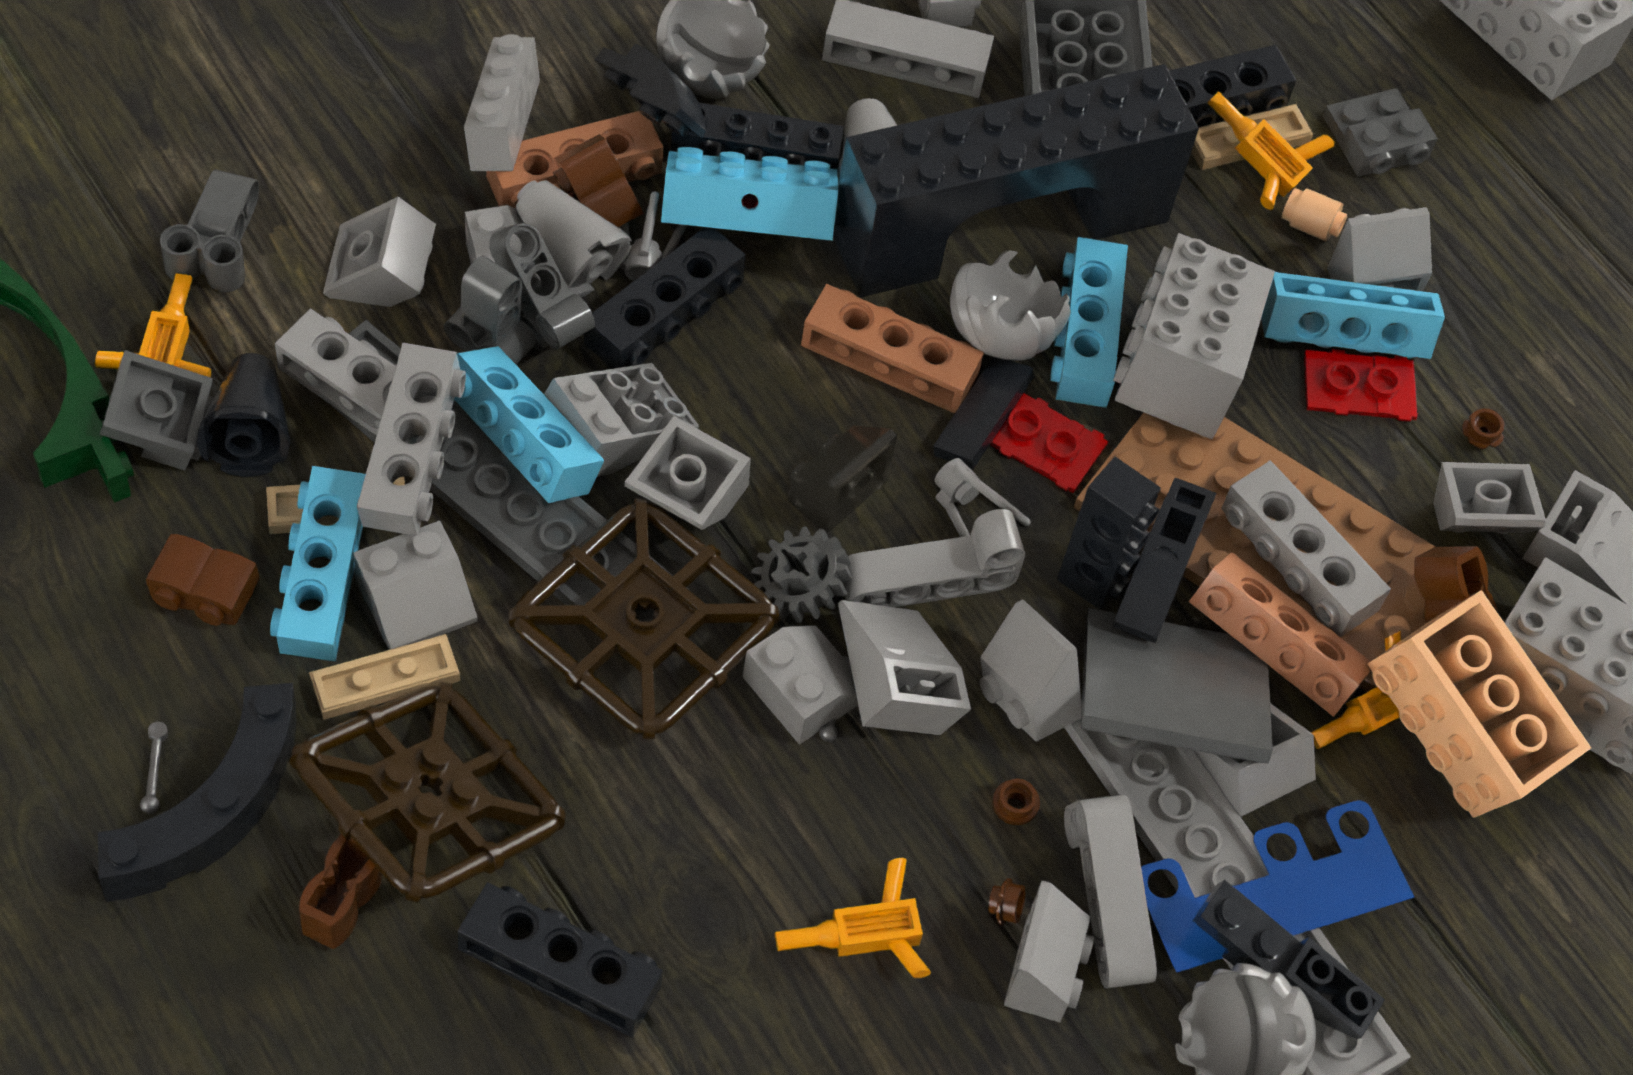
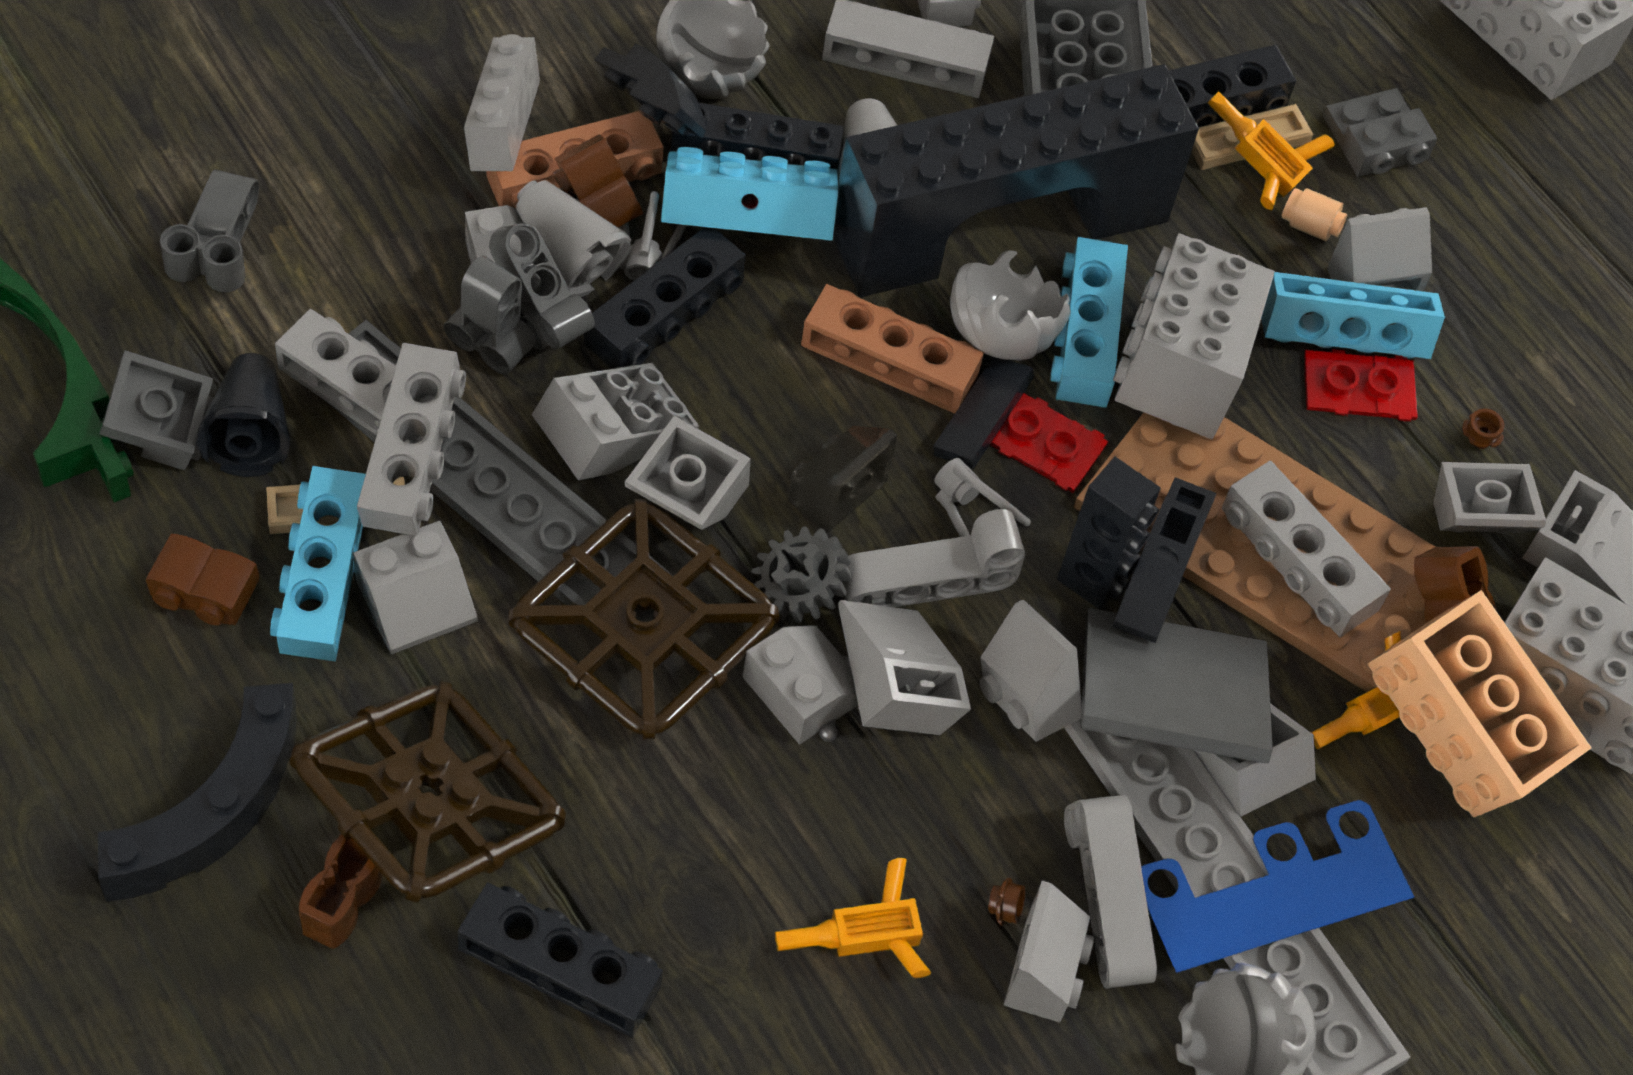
(157, 733): flat silver hinge -> none
(165, 333): light orange piece -> none
(381, 255): light grey slope -> none
(383, 676): tan tile -> none
(526, 426): medium azure brick -> none
(1021, 791): reddish brown plate -> none
(1256, 939): black slope -> none
(1281, 633): nougat brick -> none

